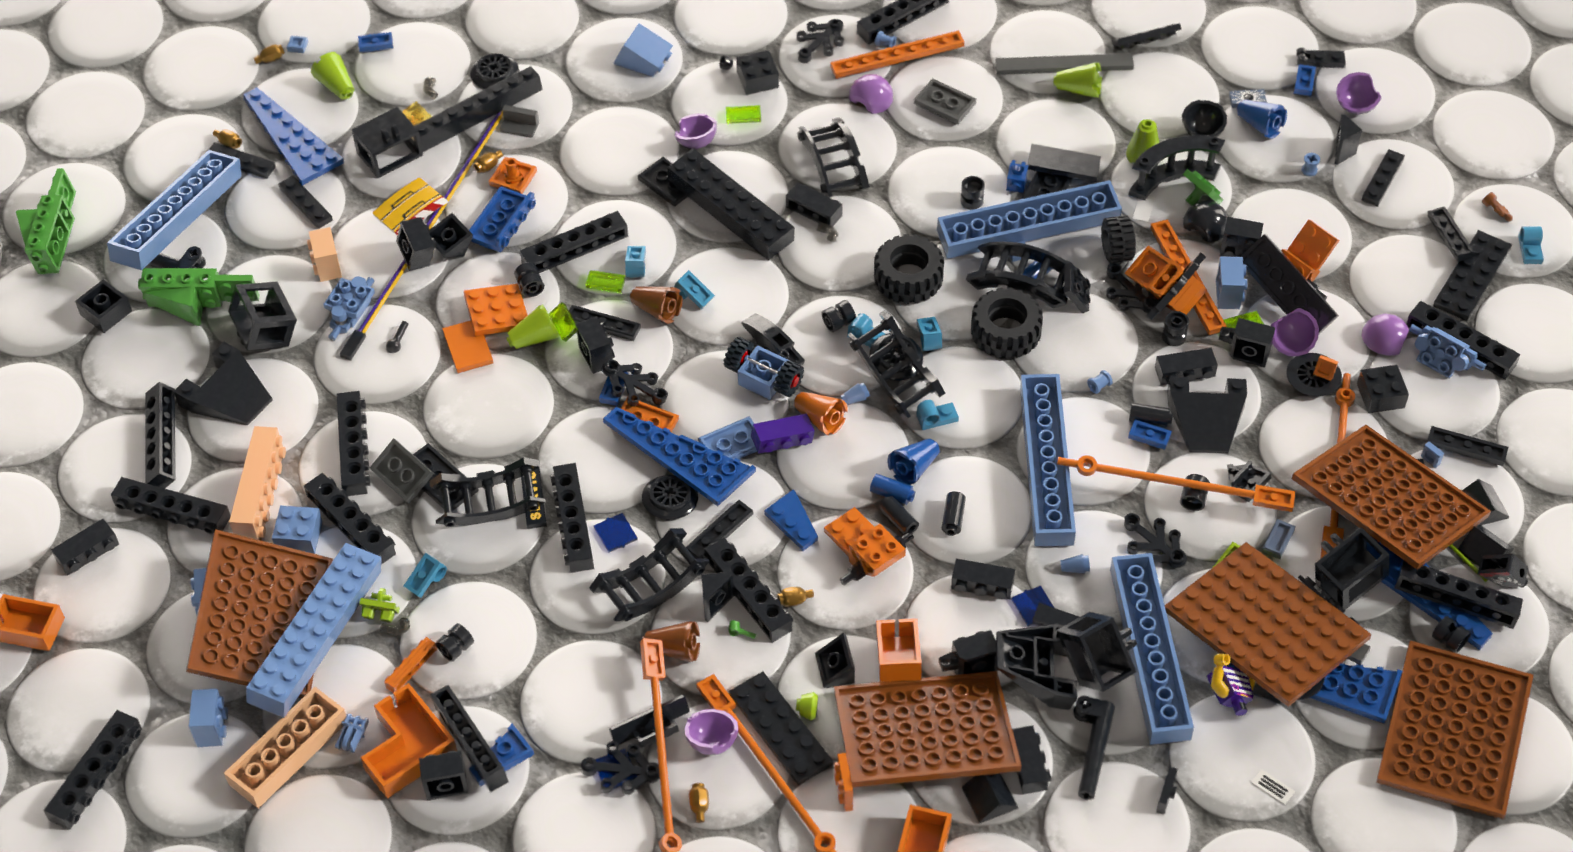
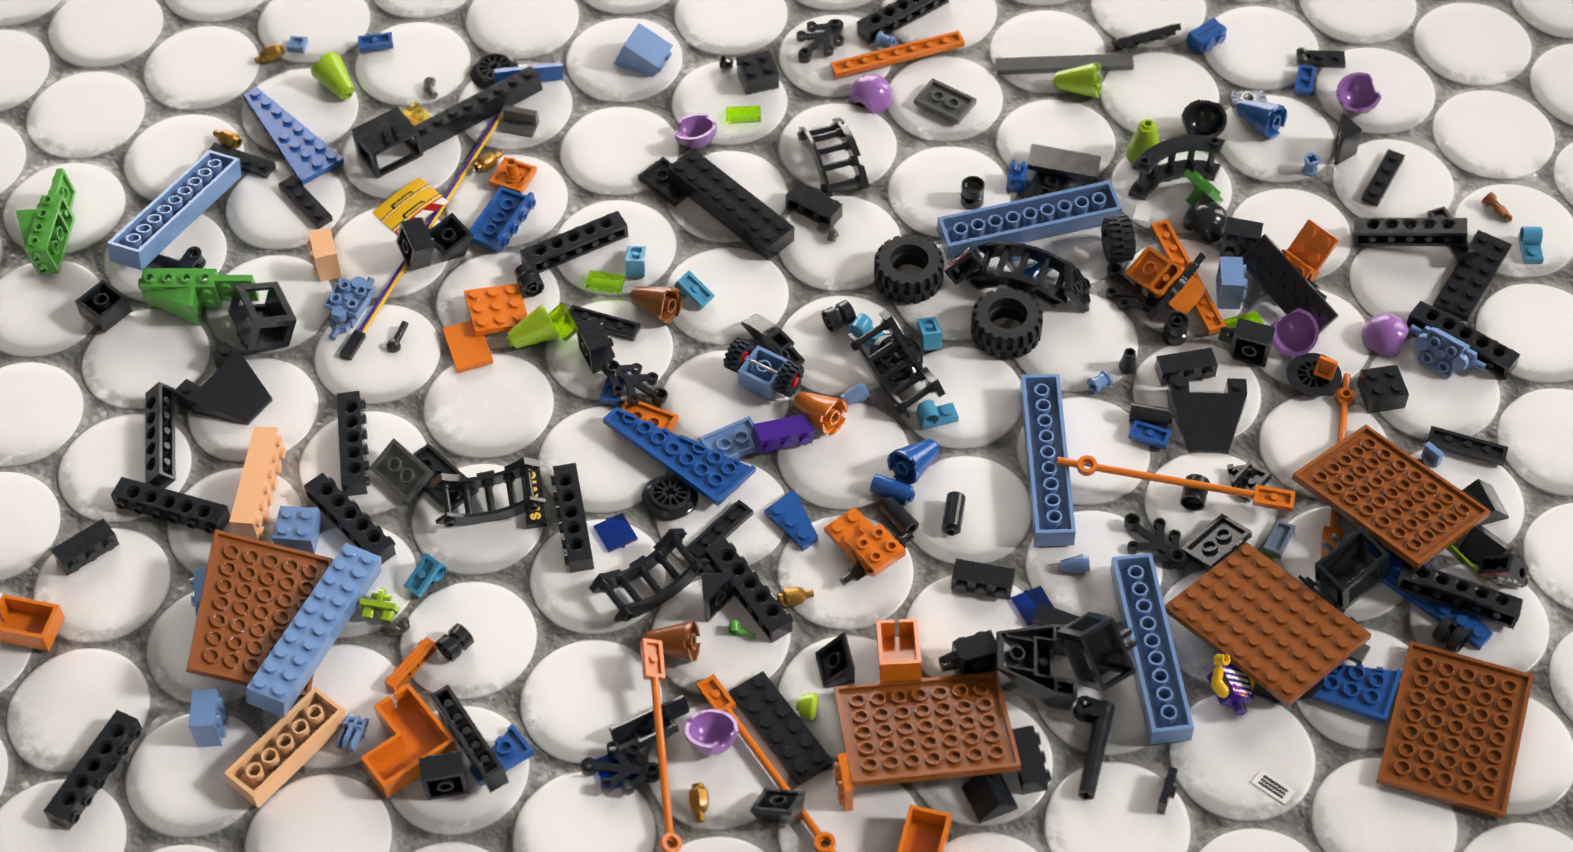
(547, 72): none -> blue tile
(779, 806): none -> black slope
(966, 263): none -> black torso
(1128, 362): none -> black cone
(1206, 36): none -> blue brick
(1216, 541): none -> black plate
(1410, 232): none -> black brick

